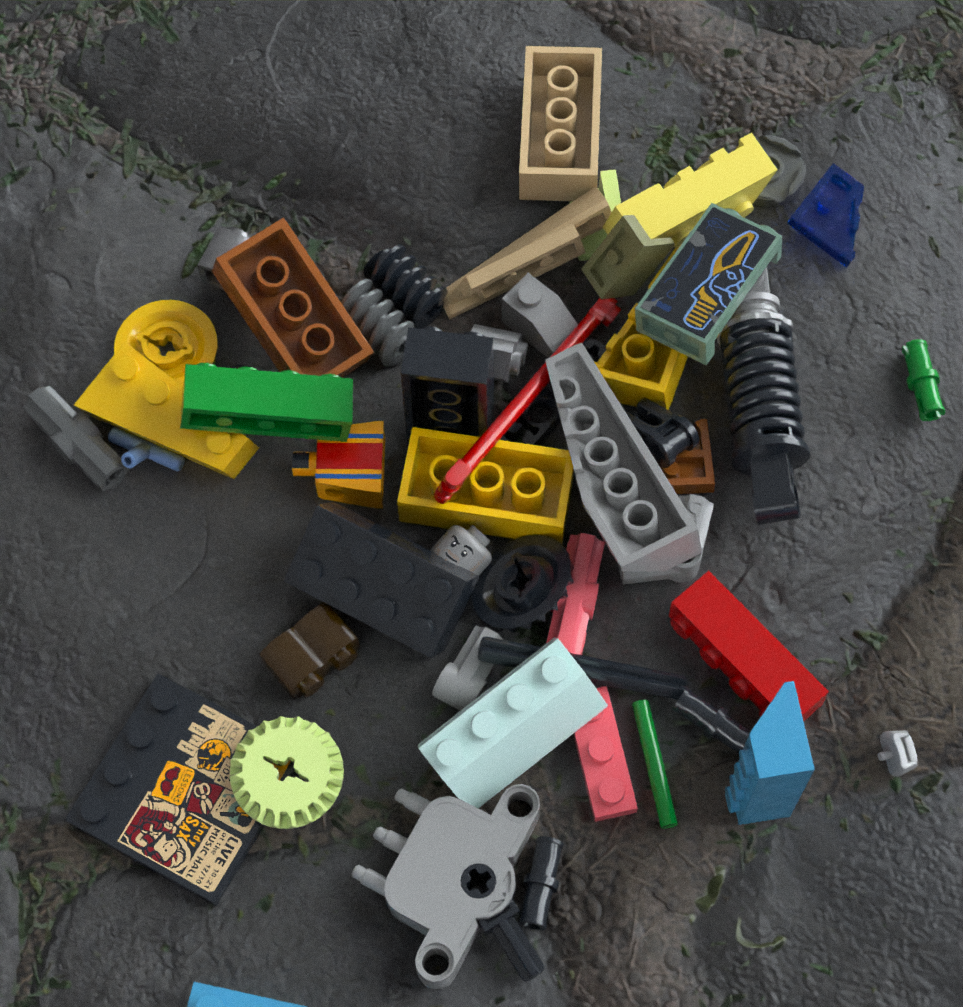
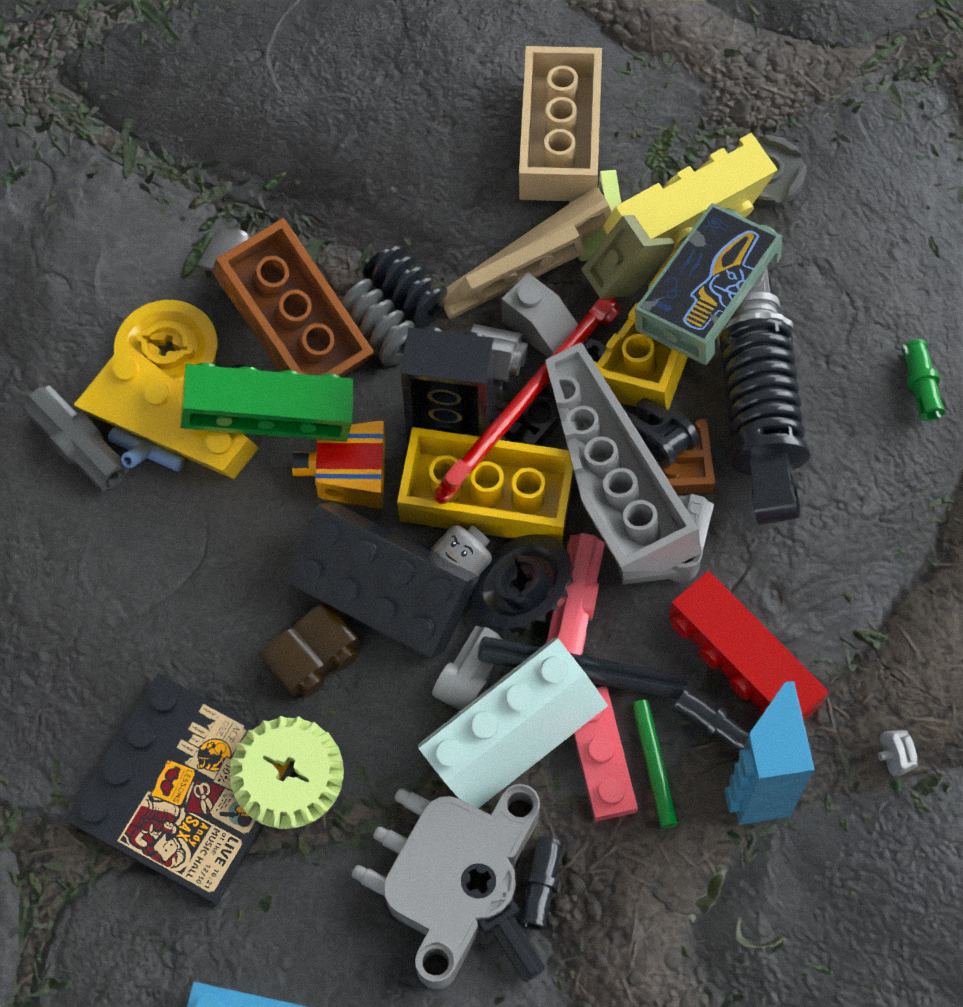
(831, 214): clear blue wing -> none

